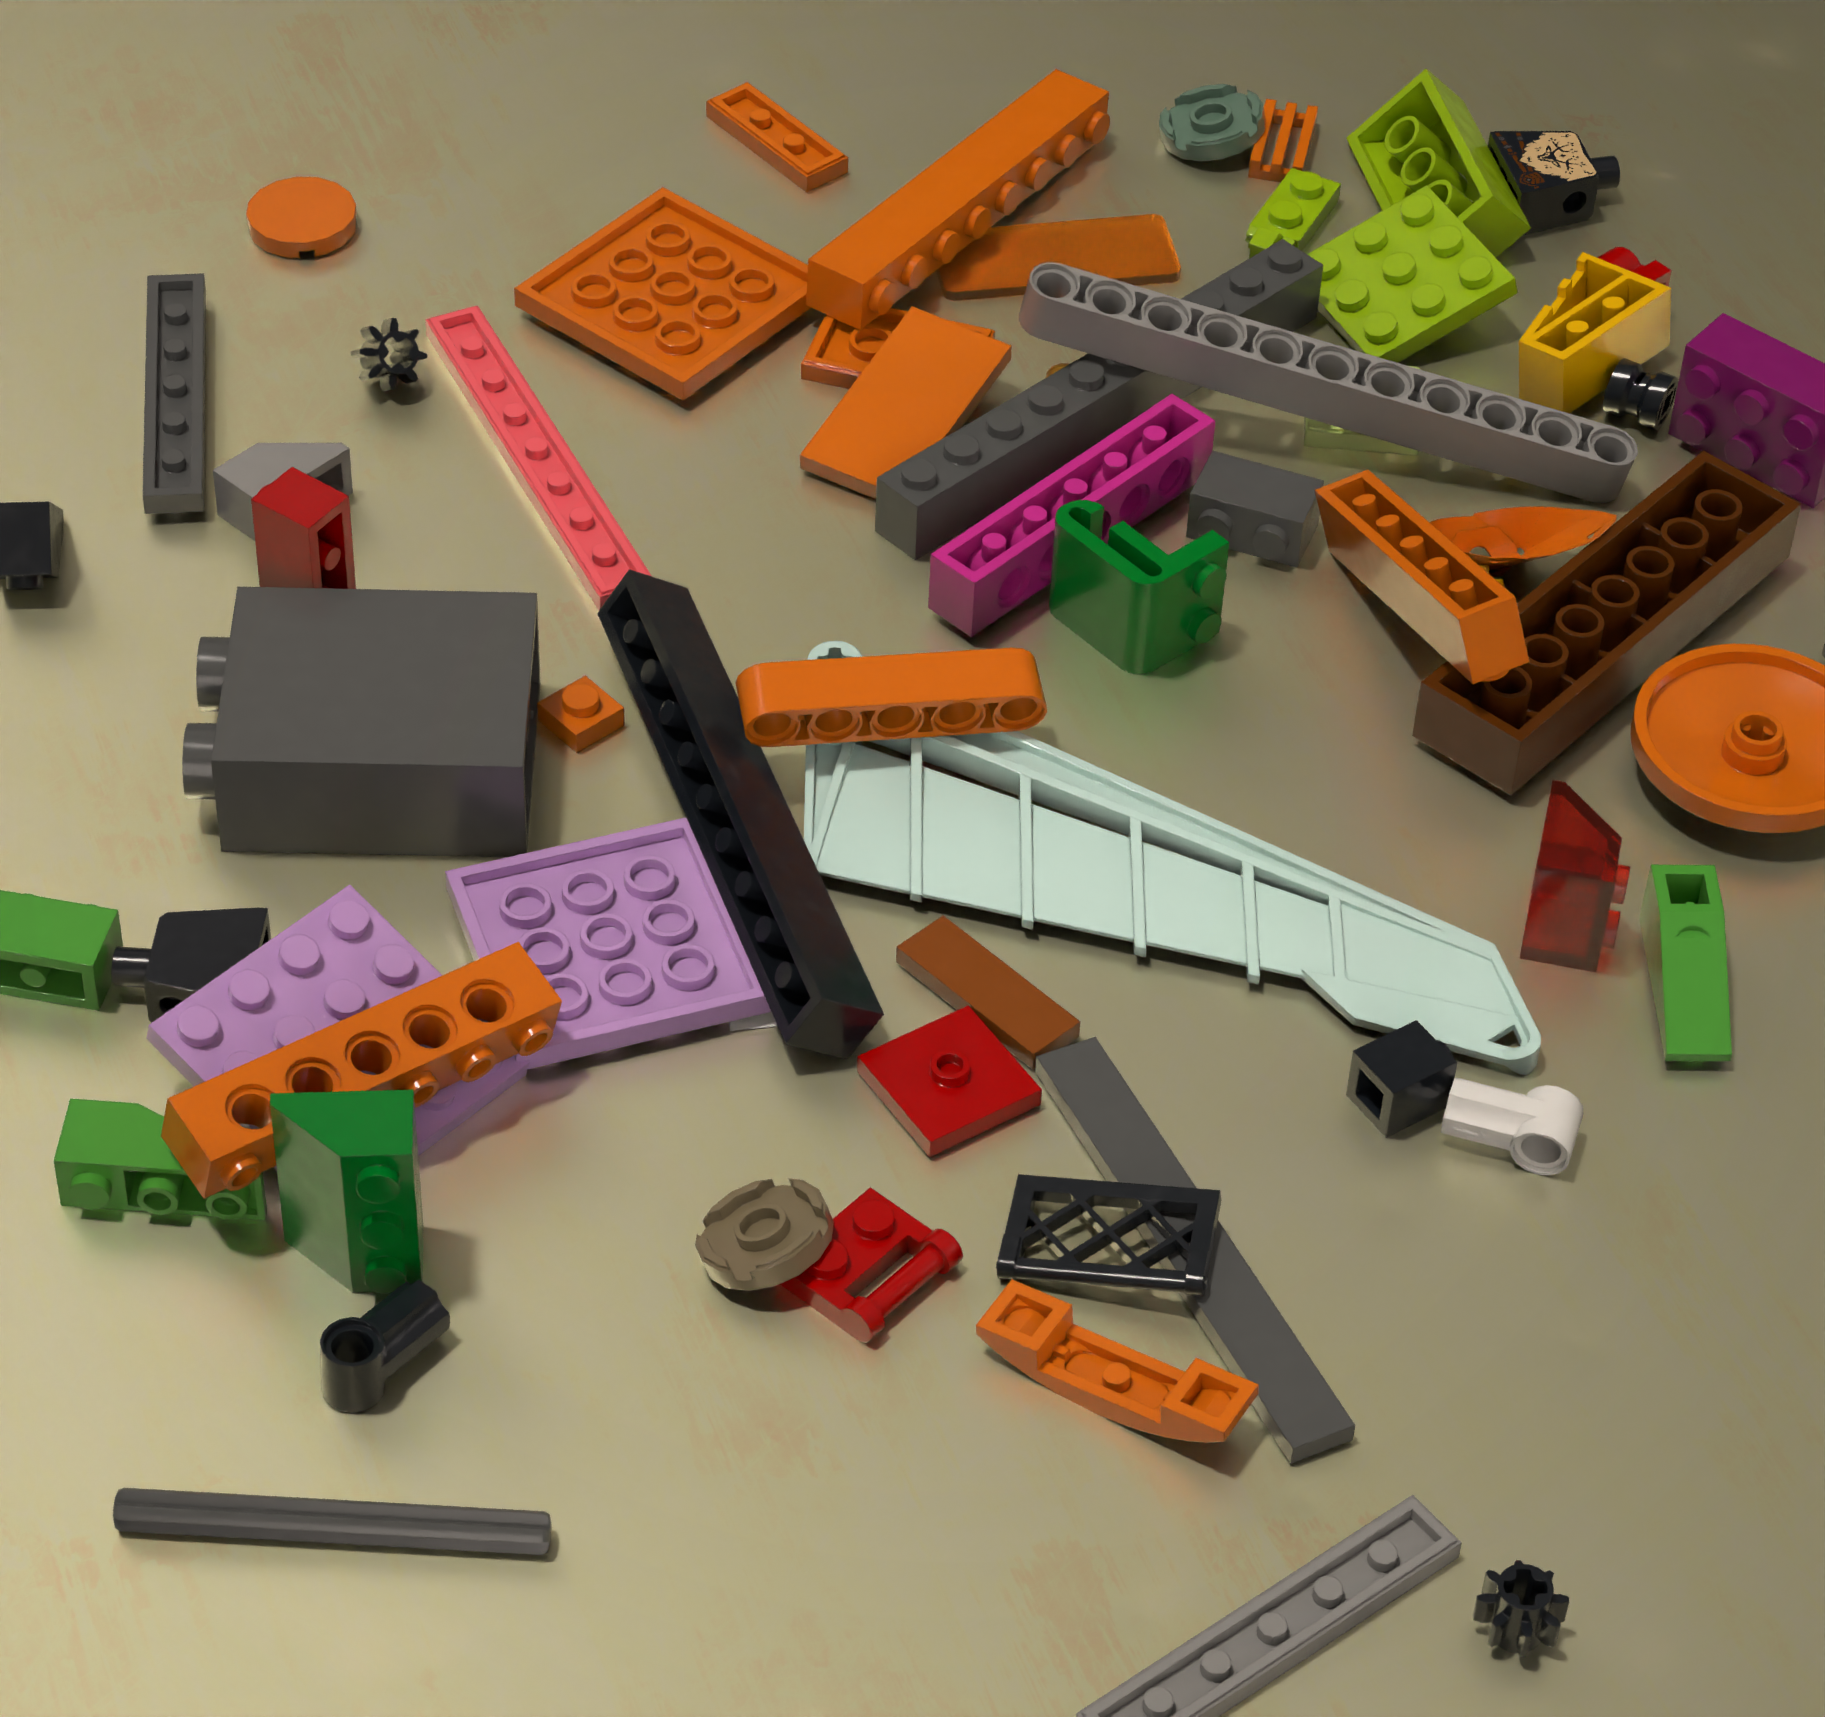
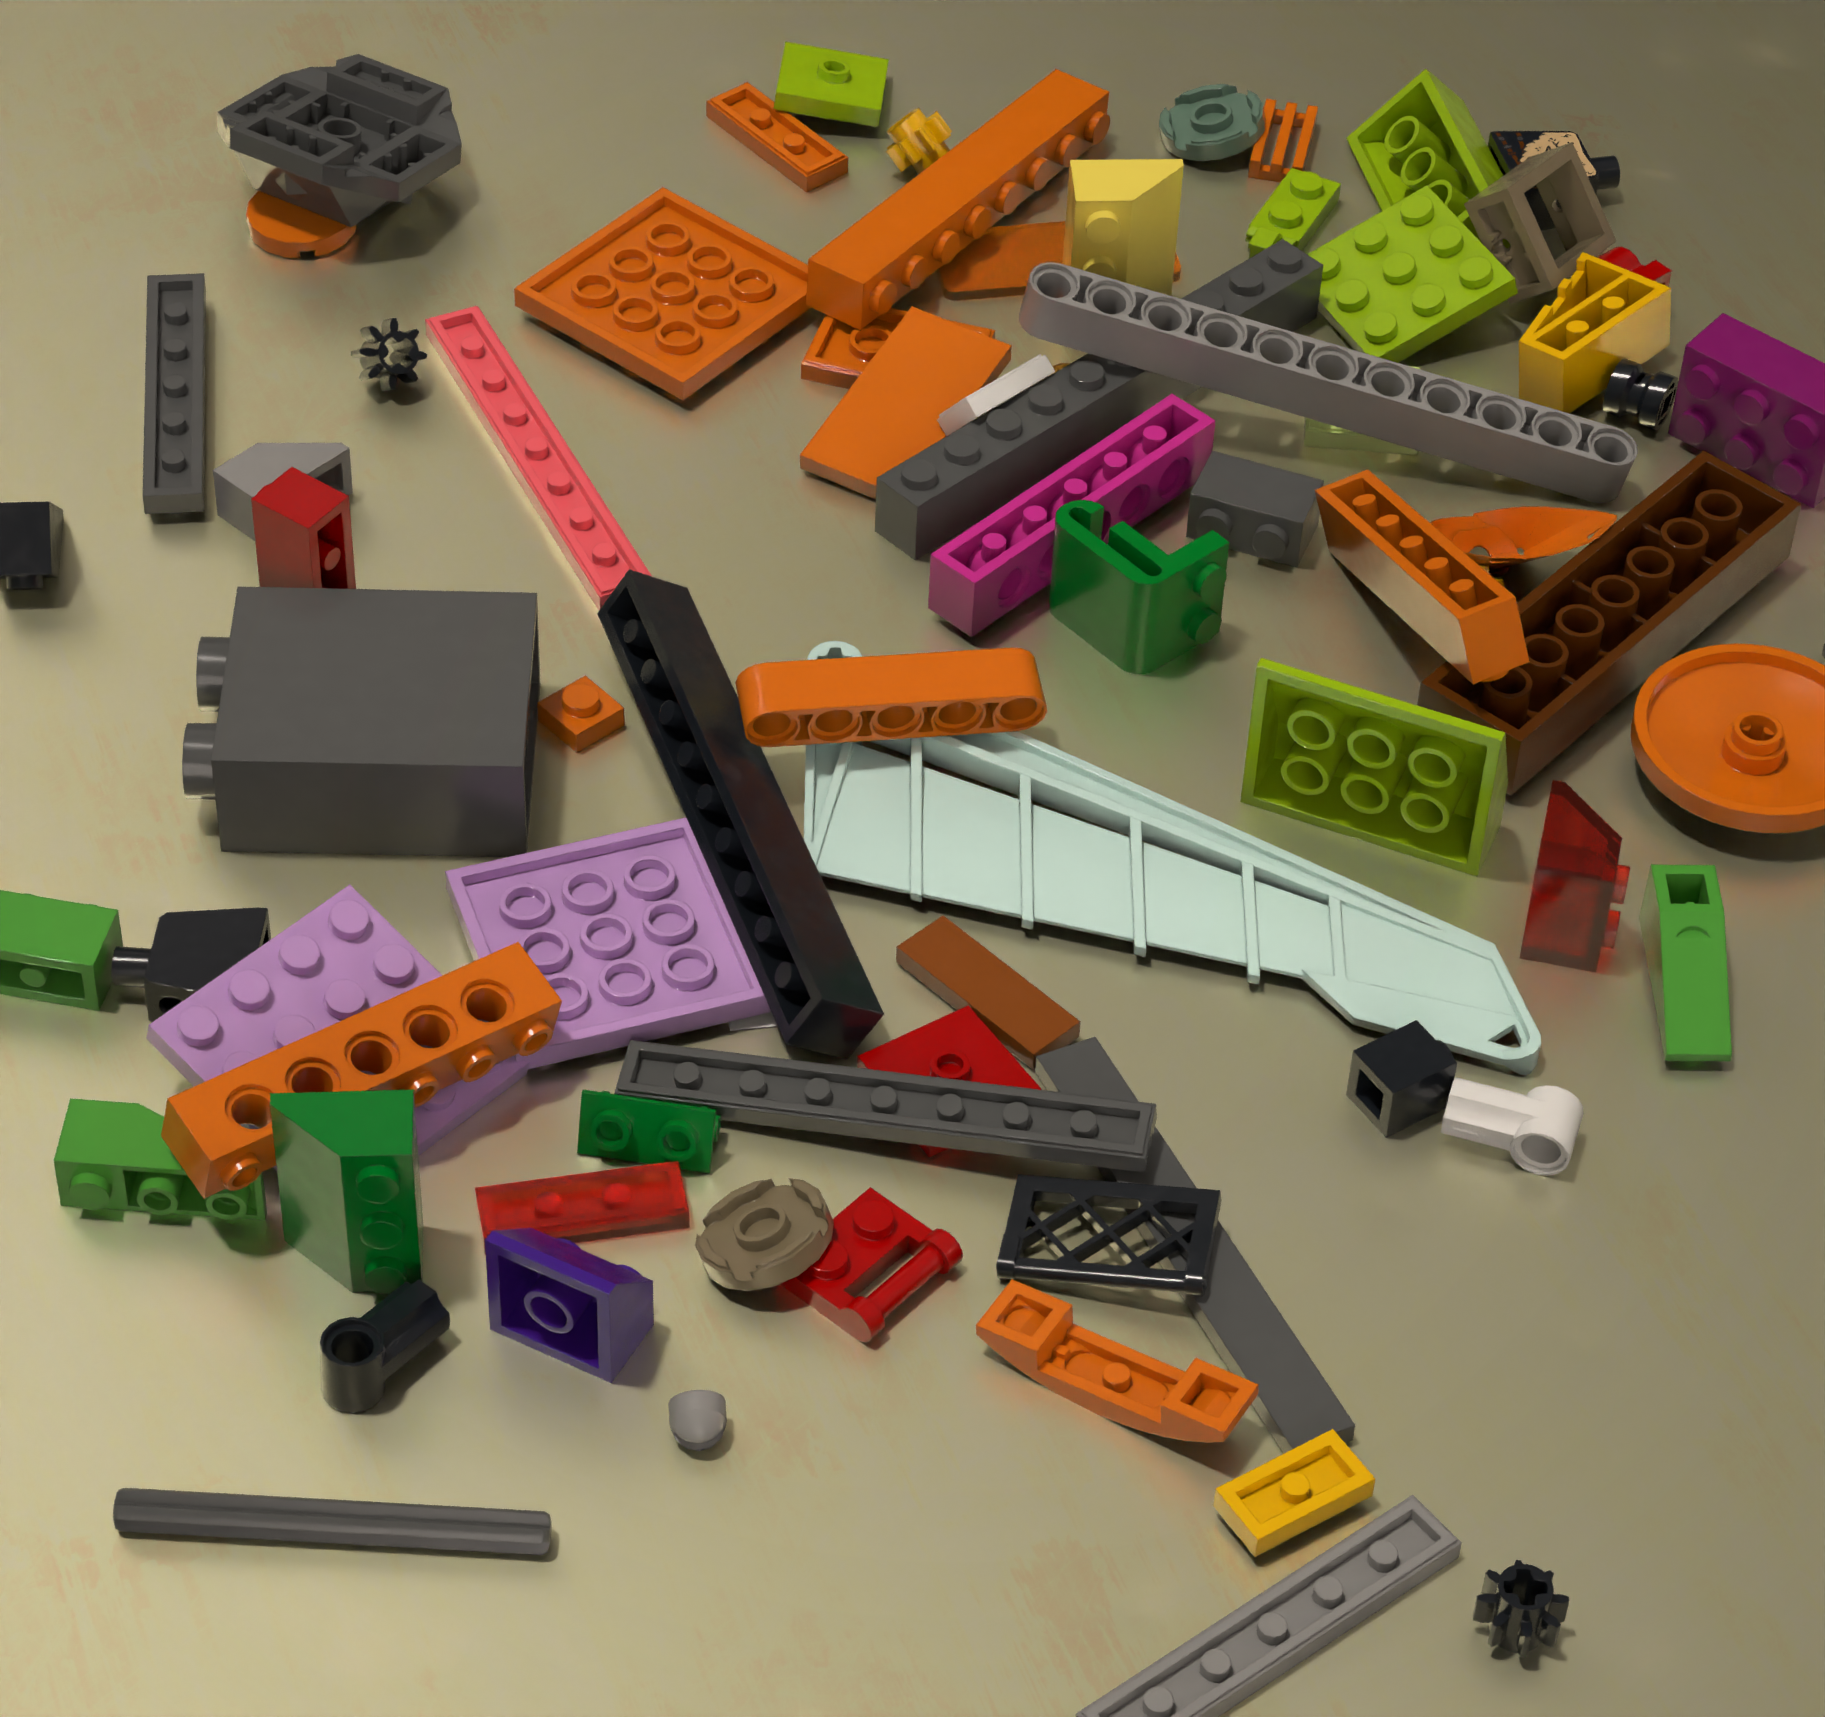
(343, 137): none -> dark grey piece
(566, 1300): none -> dark purple slope
(589, 1204): none -> clear red tile
(647, 1130): none -> green hinge
(697, 1418): none -> light grey hinge
(831, 84): none -> lime plate
(894, 1105): none -> dark grey tile
(918, 140): none -> yellow gear
(995, 394): none -> white tile
(1124, 219): none -> light yellow slope
(1293, 1492): none -> yellow plate
(1374, 767): none -> lime slope
(1505, 214): none -> dark tan window

